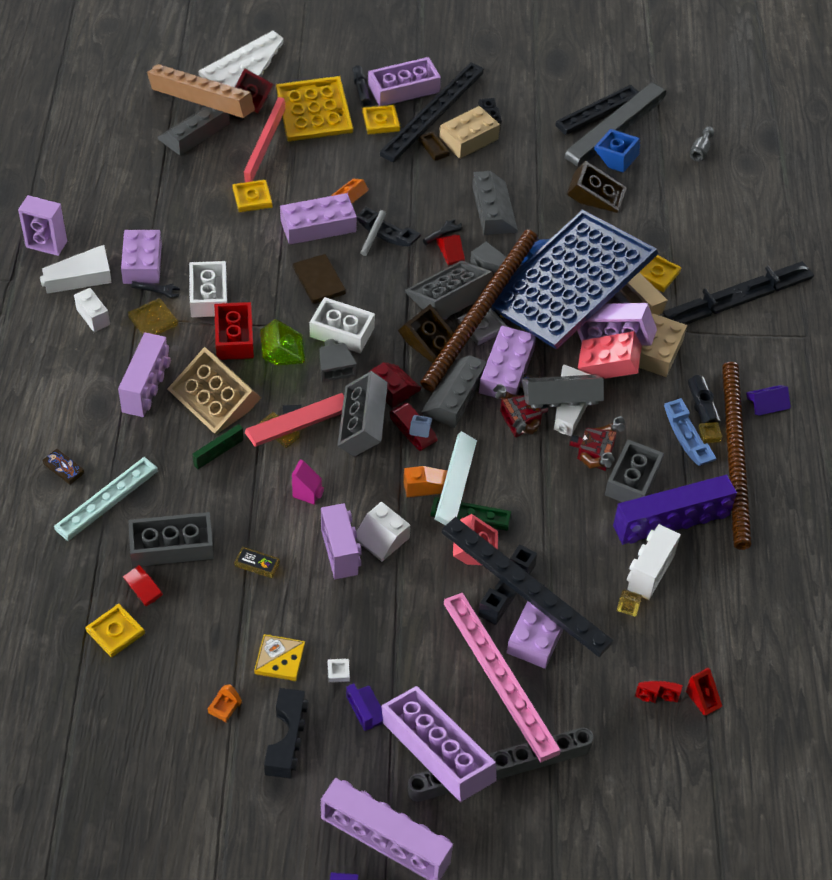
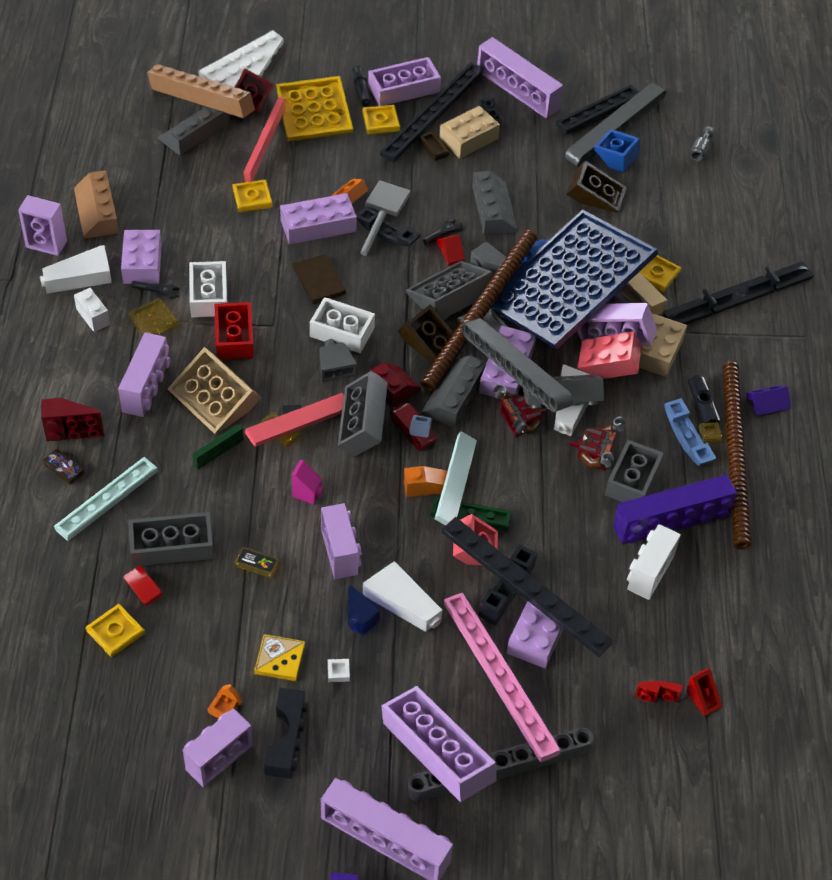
(70, 420): none -> dark red slope
(96, 205): none -> medium nougat slope
(217, 747): none -> lavender brick
(281, 344): clear neon green slope -> none
(361, 612): none -> clear blue slope
(365, 706): dark purple panel -> none
(382, 531): white slope -> none
(388, 198): none -> light grey tile
(402, 596): none -> white slope
(517, 365): none -> dark grey beam
(520, 78): none -> lavender brick
(629, 602): clear yellow slope -> none

